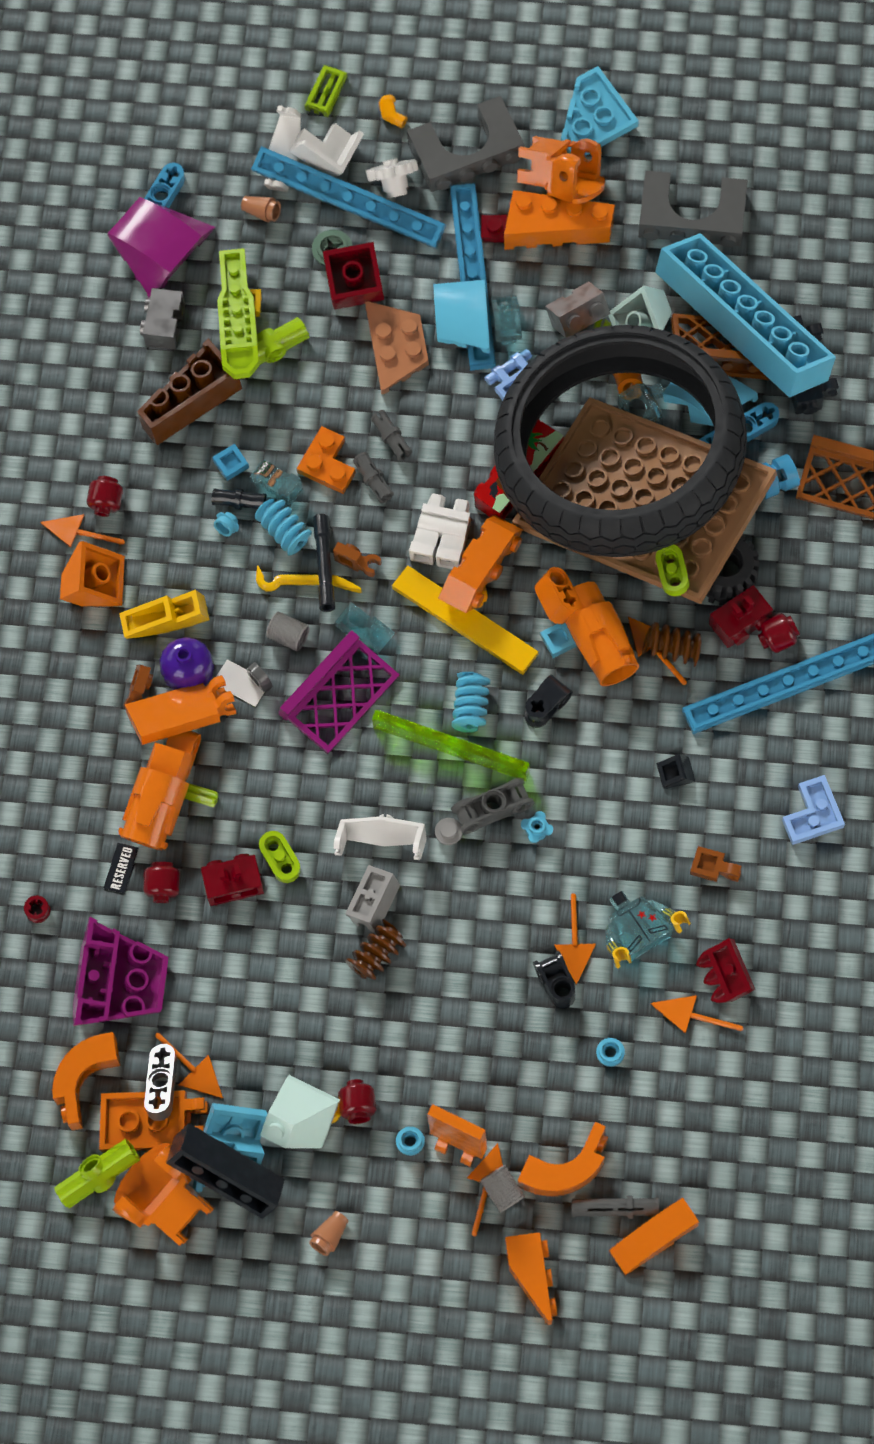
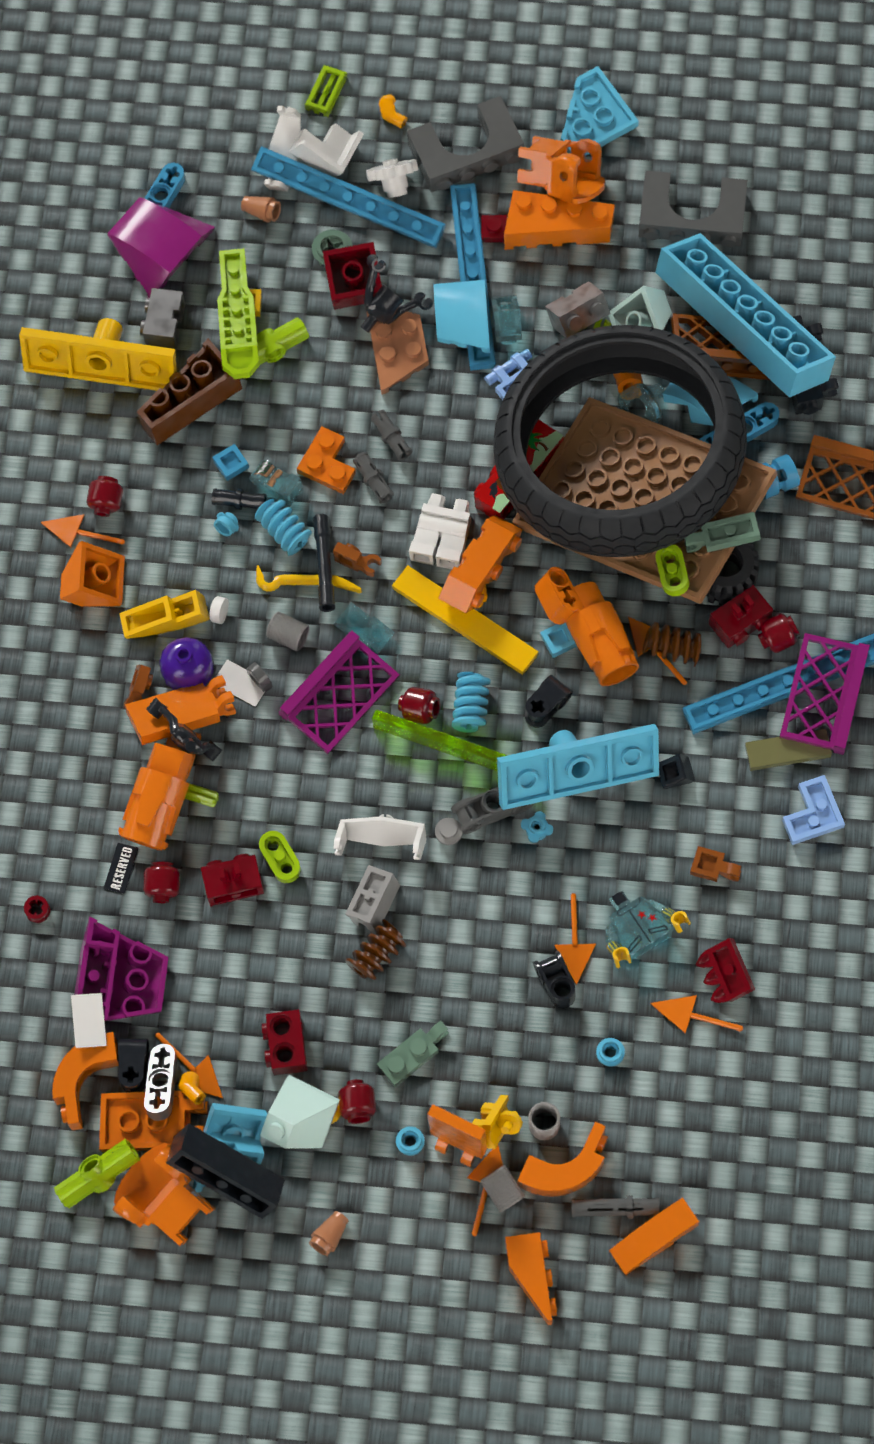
(88, 1020): none -> white sticker
(97, 357): none -> yellow plate
(133, 1060): none -> black piece
(183, 735): none -> black piece
(189, 1086): none -> light orange arm
(219, 610): none -> white tile
(291, 1041): none -> dark red brick
(385, 304): none -> black piece
(412, 1054): none -> sand green plate
(419, 705): none -> dark red head
(498, 1121): none -> yellow hips
(544, 1107): none -> light grey piece
(577, 765): none -> medium azure plate
(724, 533): none -> sand green plate
(781, 751): none -> olive tile
(848, 697): none -> magenta fence

